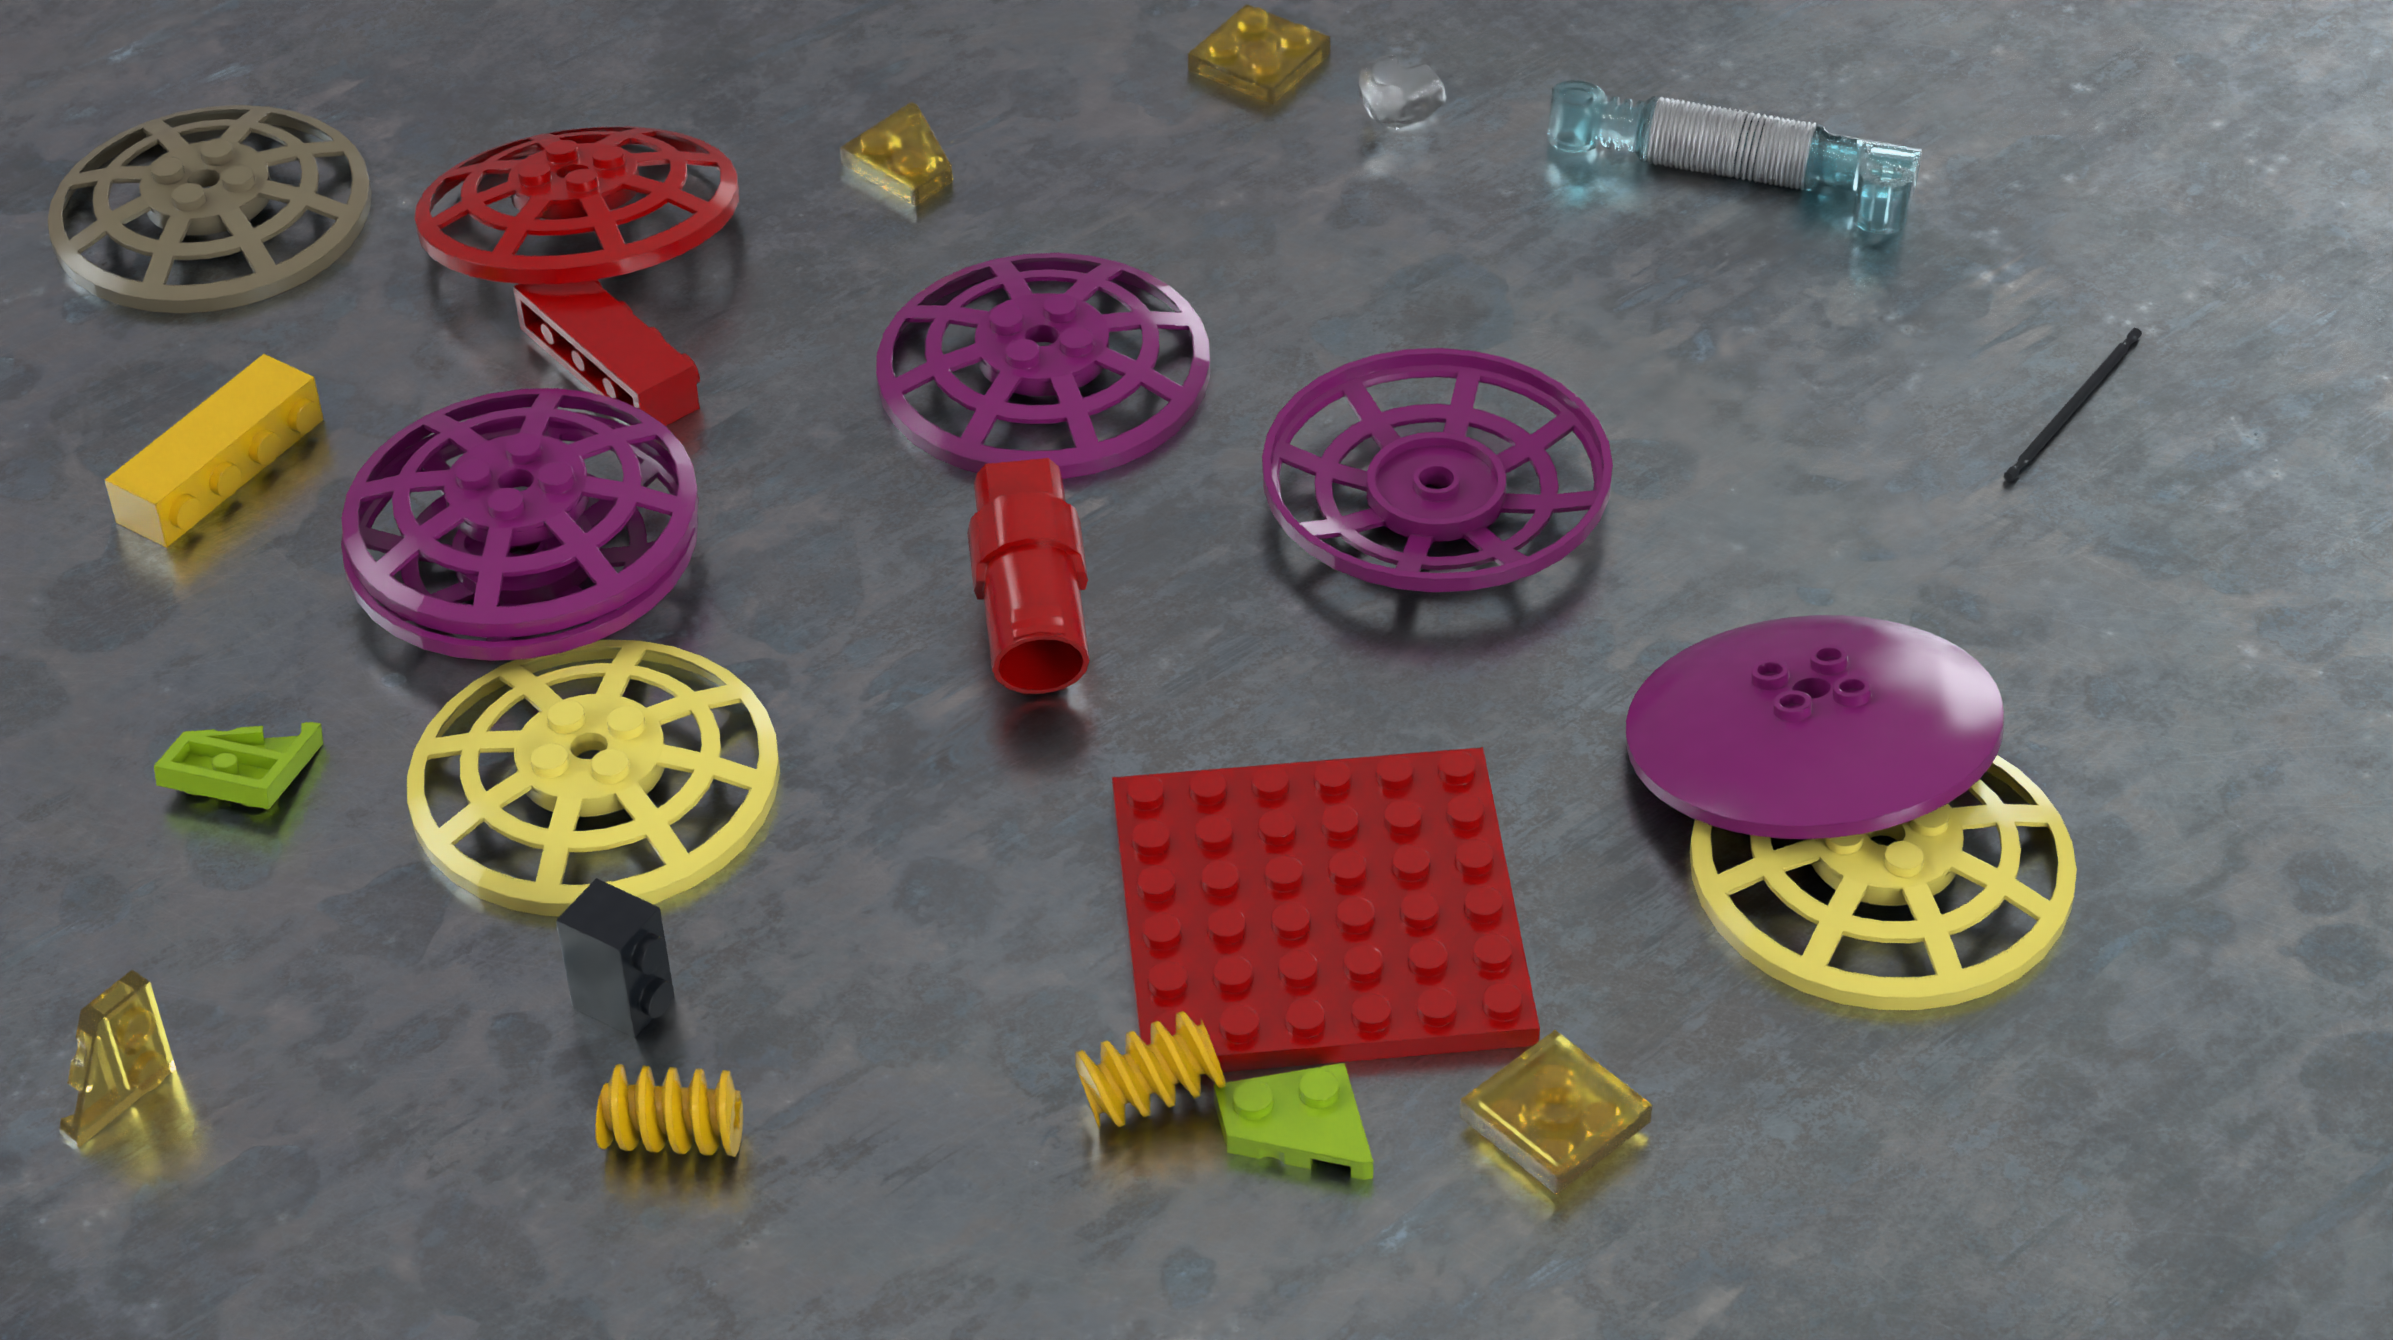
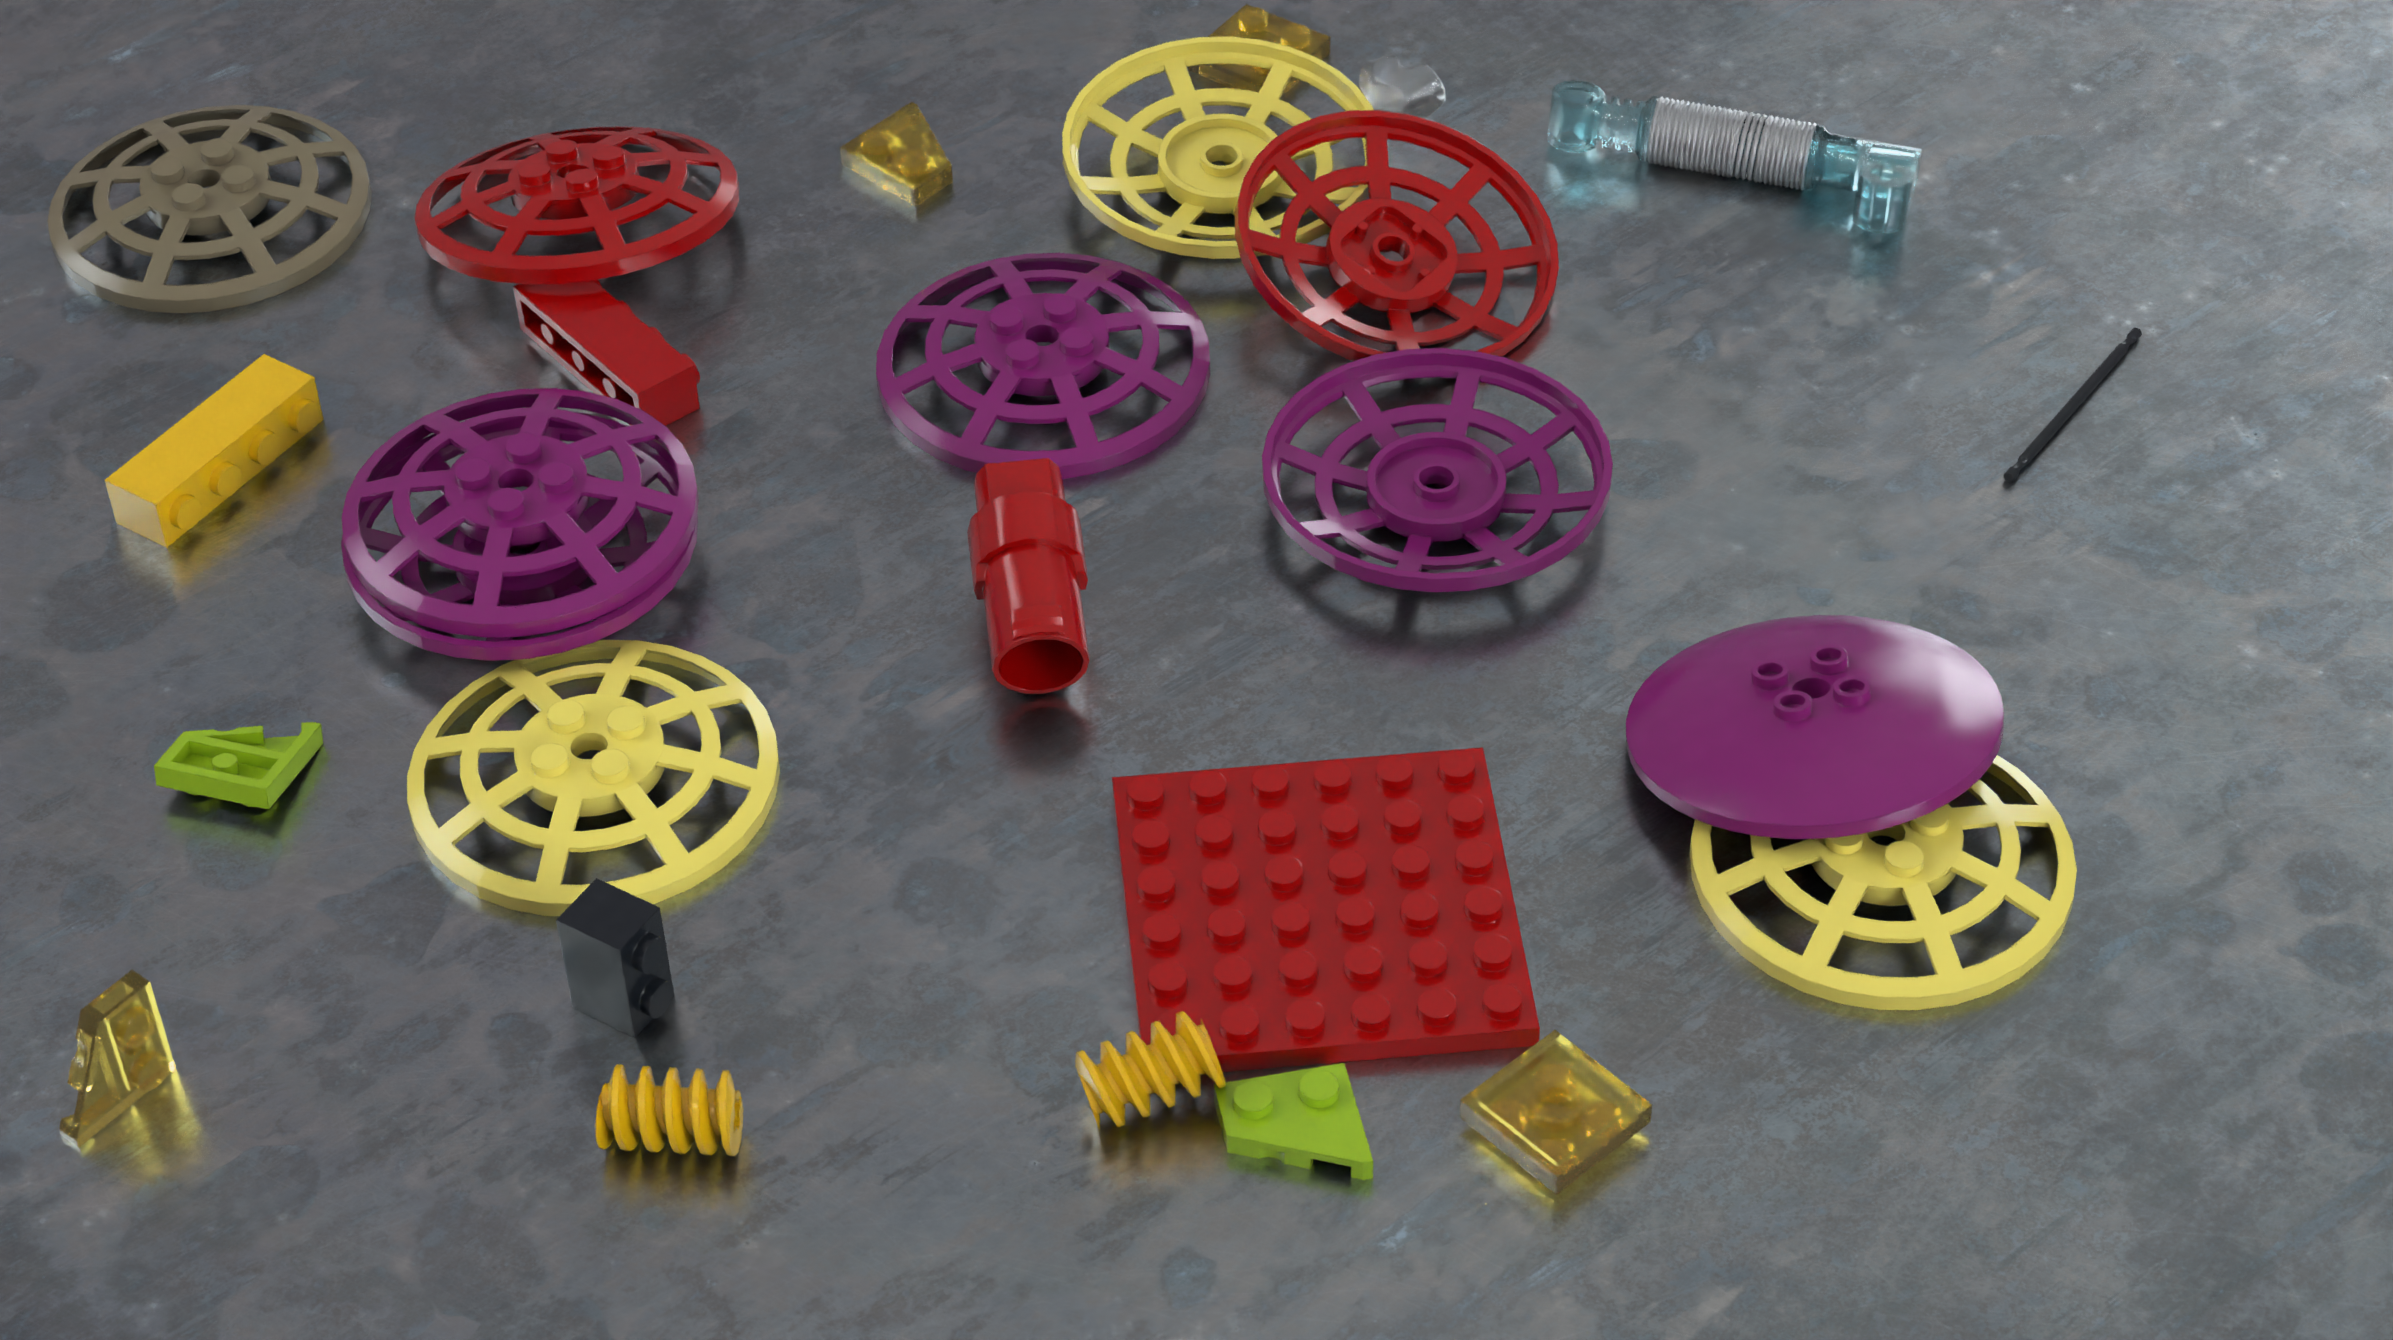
(1193, 145): none -> light yellow dish
(1396, 226): none -> red dish

